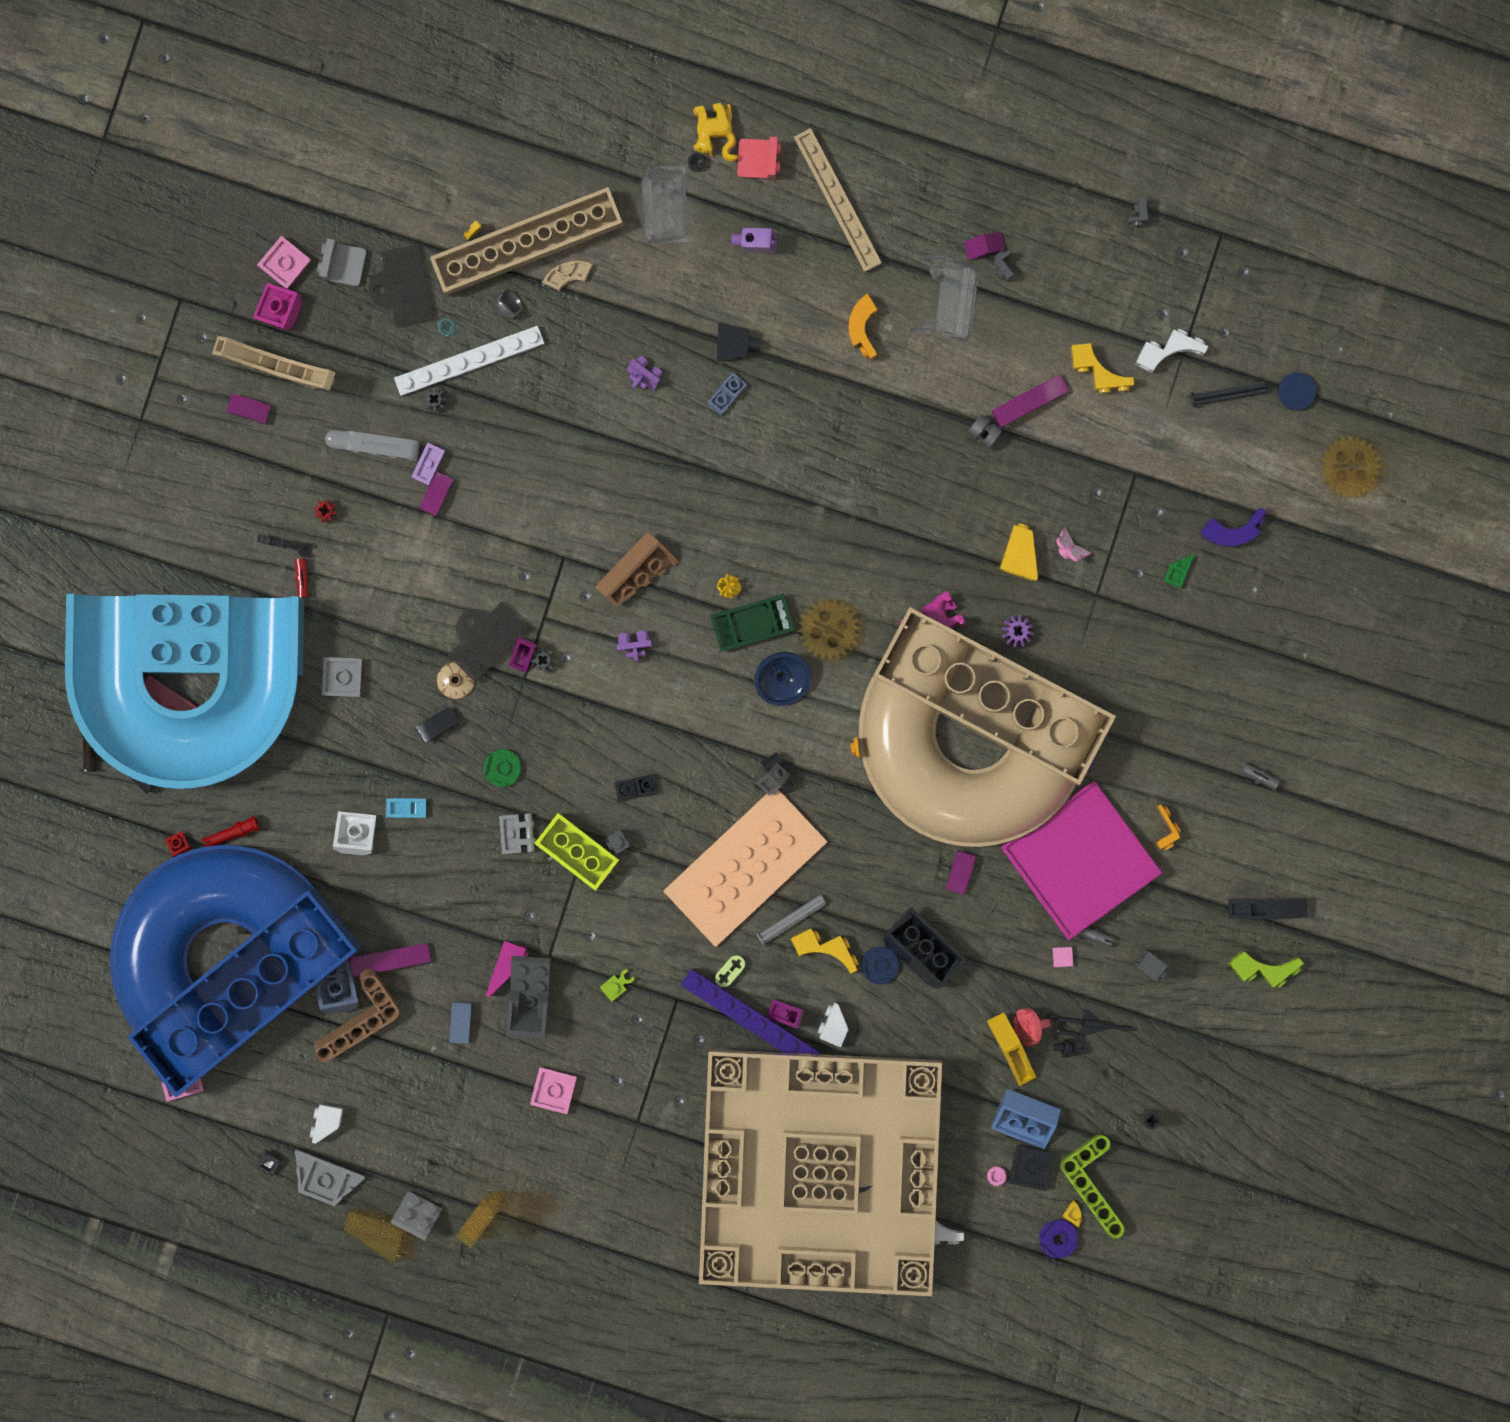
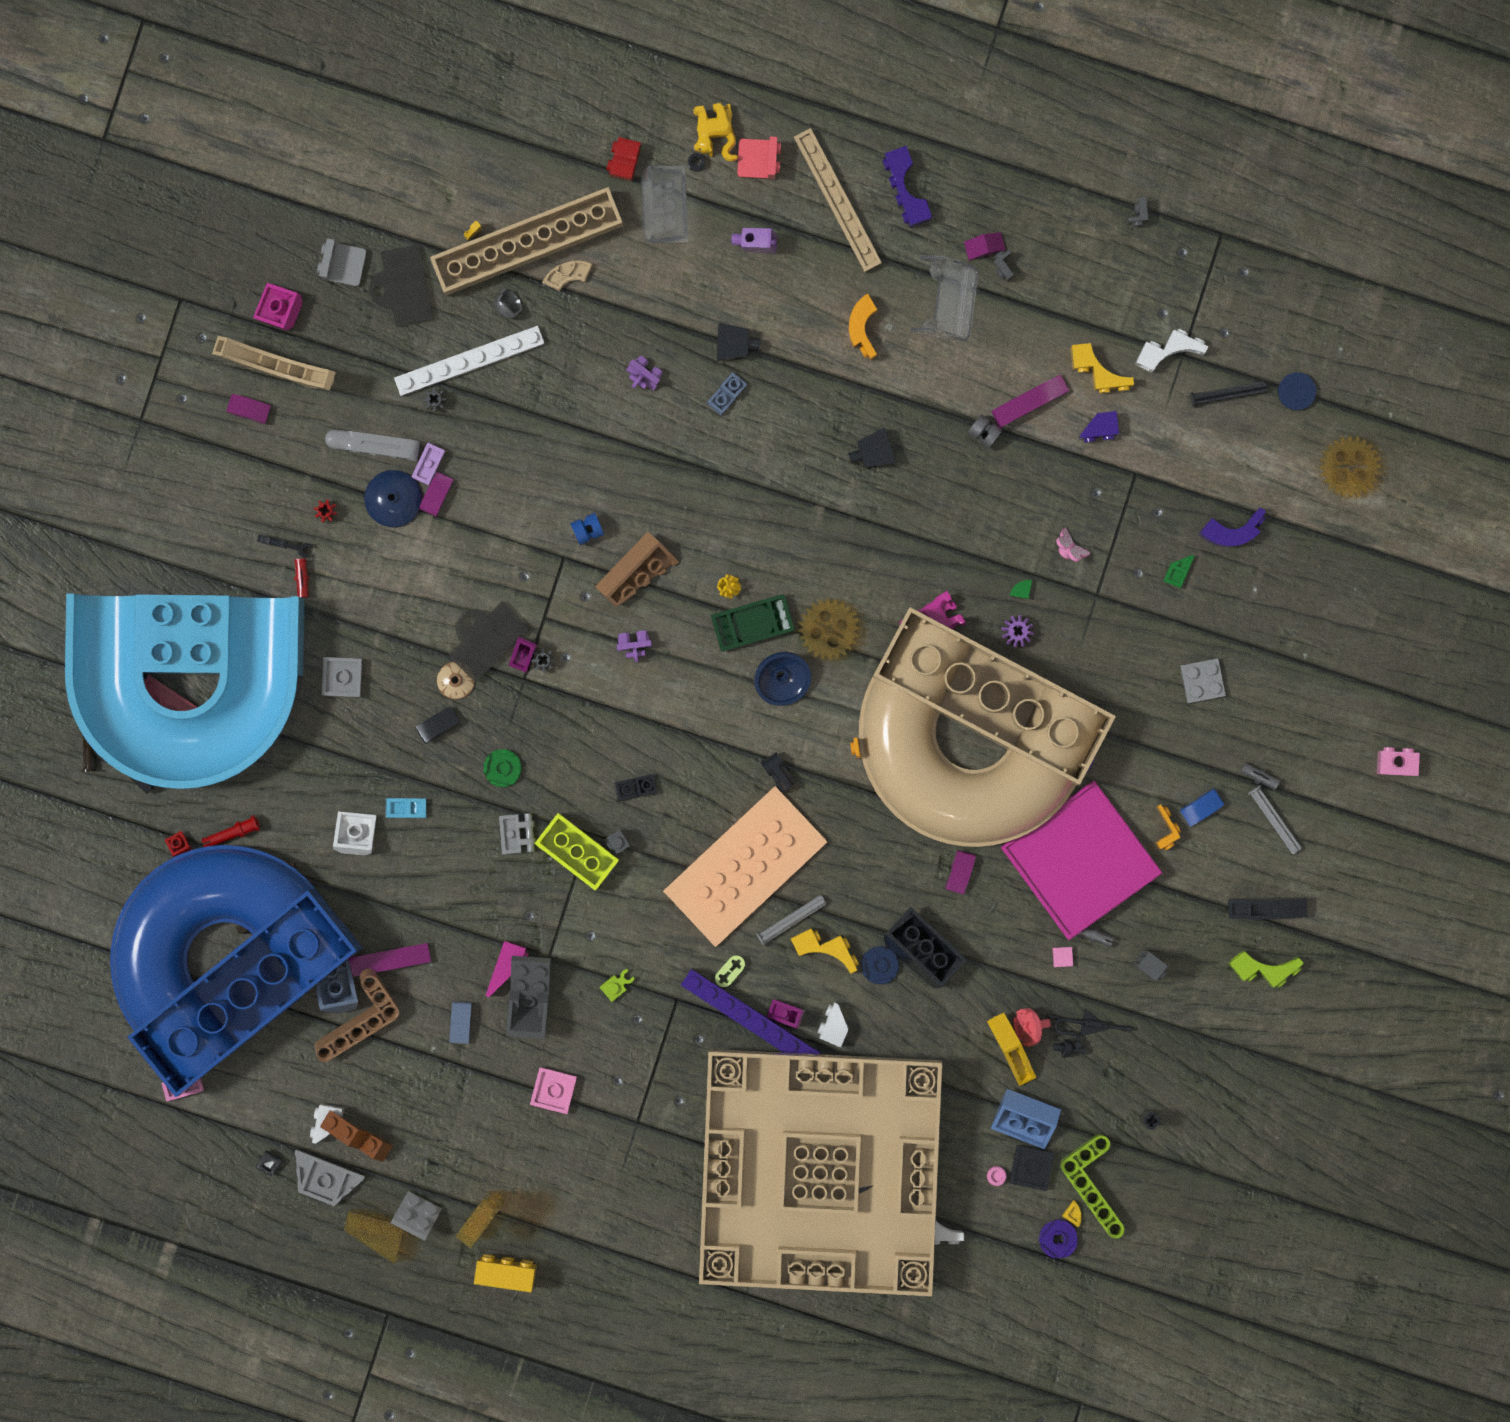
(284, 262): bright pink plate -> none
(356, 1137): none -> dark orange arch
(402, 508): none -> dark blue dish
(451, 328): clear light blue bush -> none
(505, 1273): none -> yellow brick
(581, 532): none -> blue wheel
(624, 159): none -> red brick
(773, 779): dark grey bracket -> none
(873, 451): none -> black torso
(915, 210): none -> dark purple arch
(1020, 554): yellow slope -> none
(1021, 589): none -> green tile
(1103, 426): none -> dark purple slope
(1202, 680): none -> light grey plate
(1202, 807): none -> blue slope
(1275, 819): none -> light grey axle
(1386, 764): none -> bright pink brick

